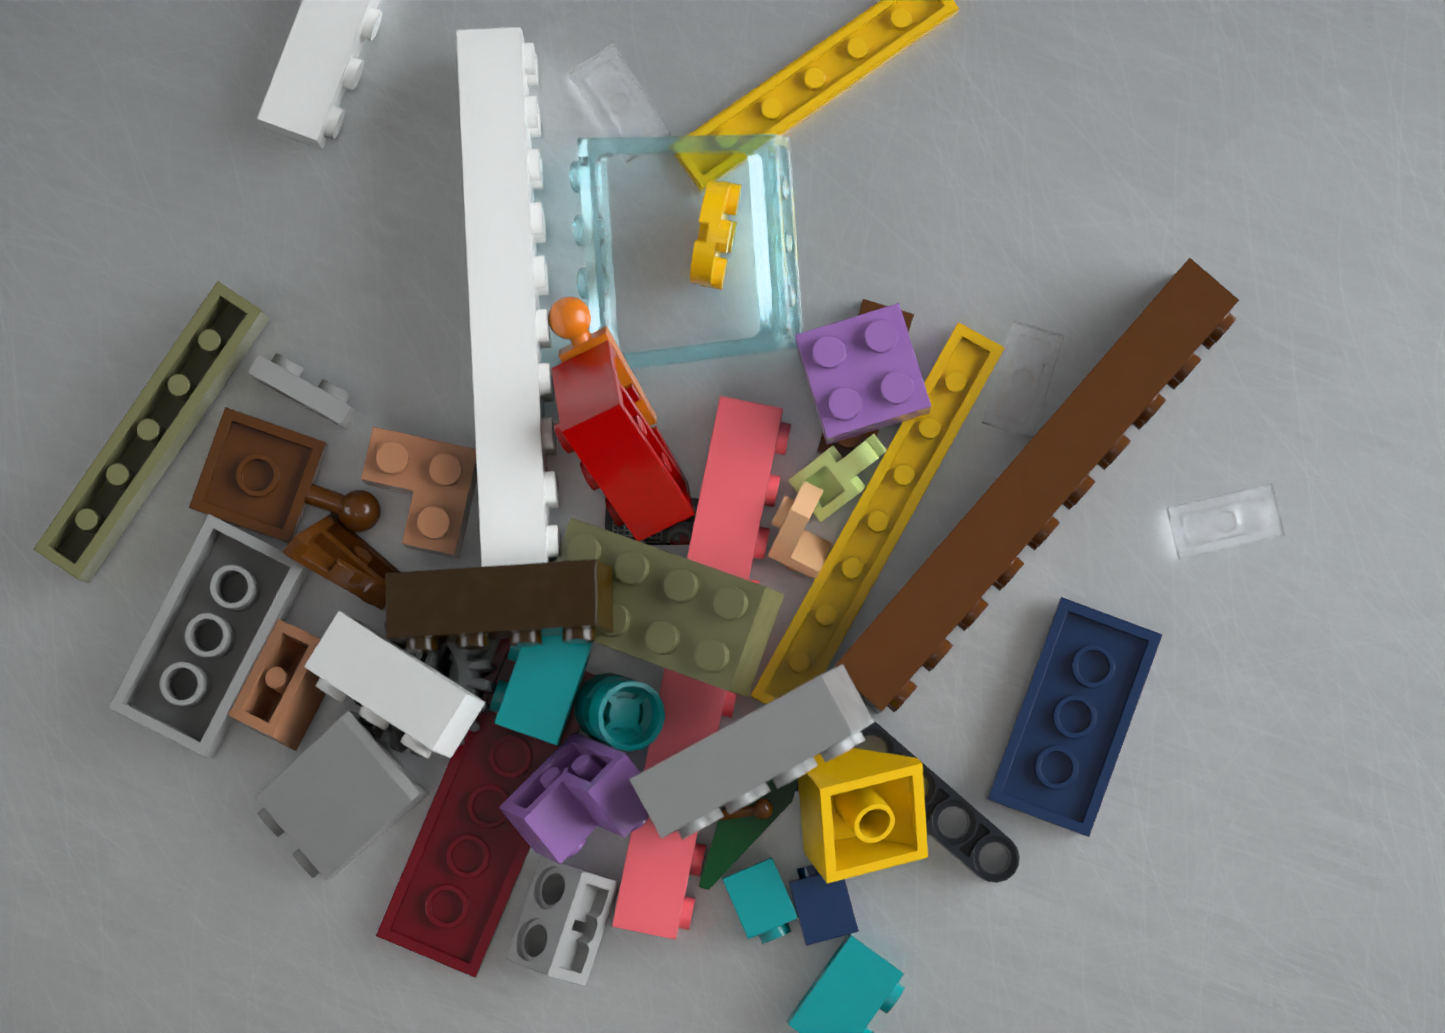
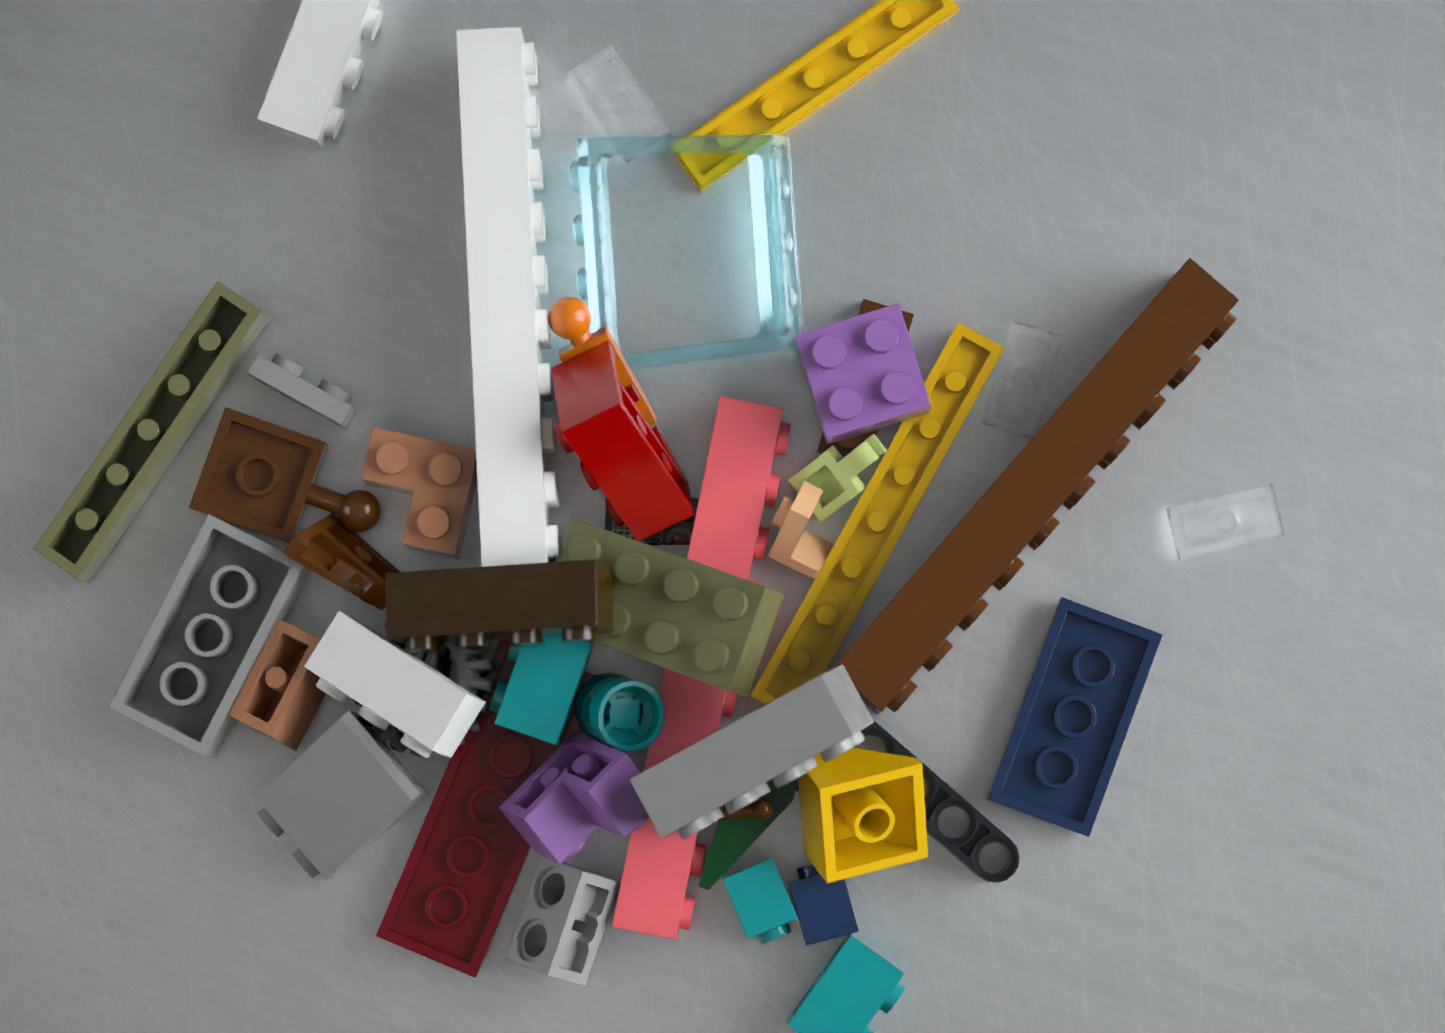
(715, 234): yellow plate -> none

